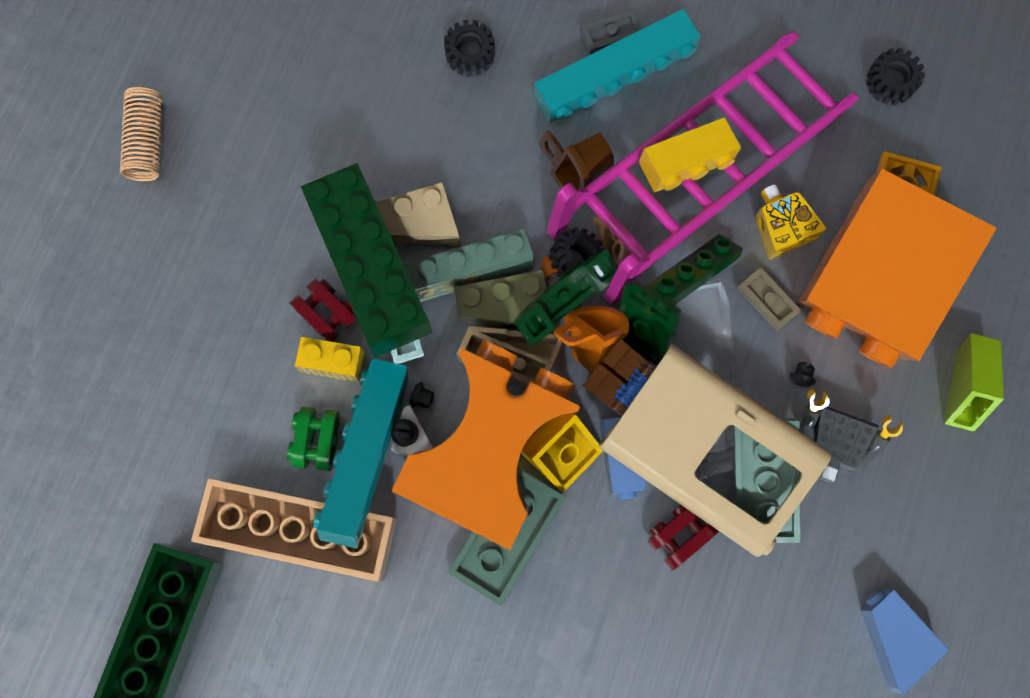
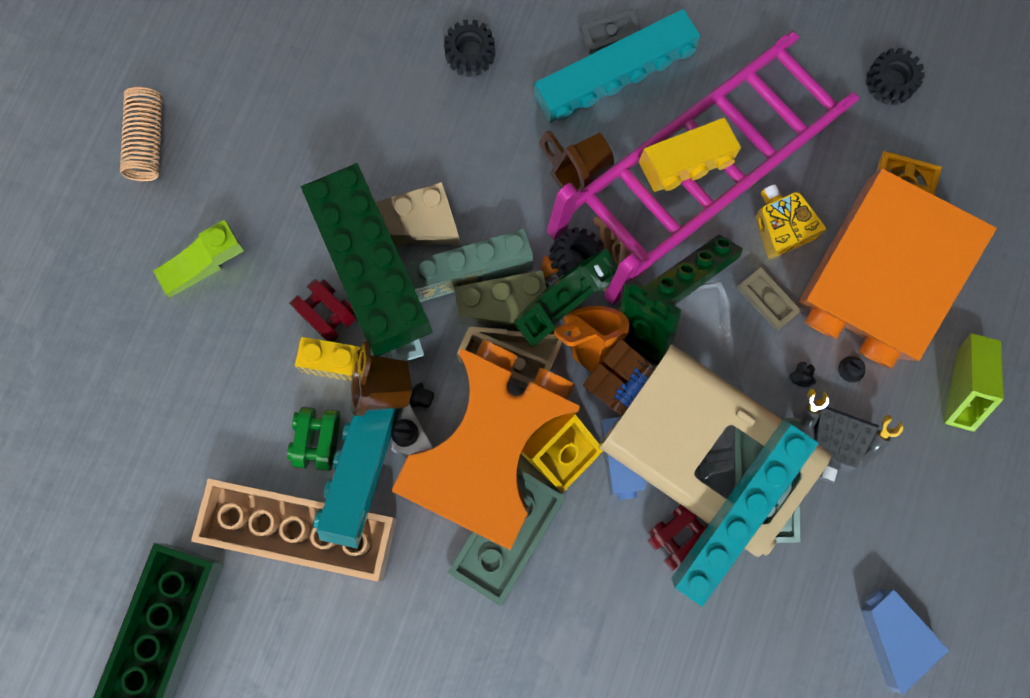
(199, 259): none -> lime slope
(378, 382): none -> reddish brown container
(743, 512): none -> teal brick
(851, 369): none -> black piece

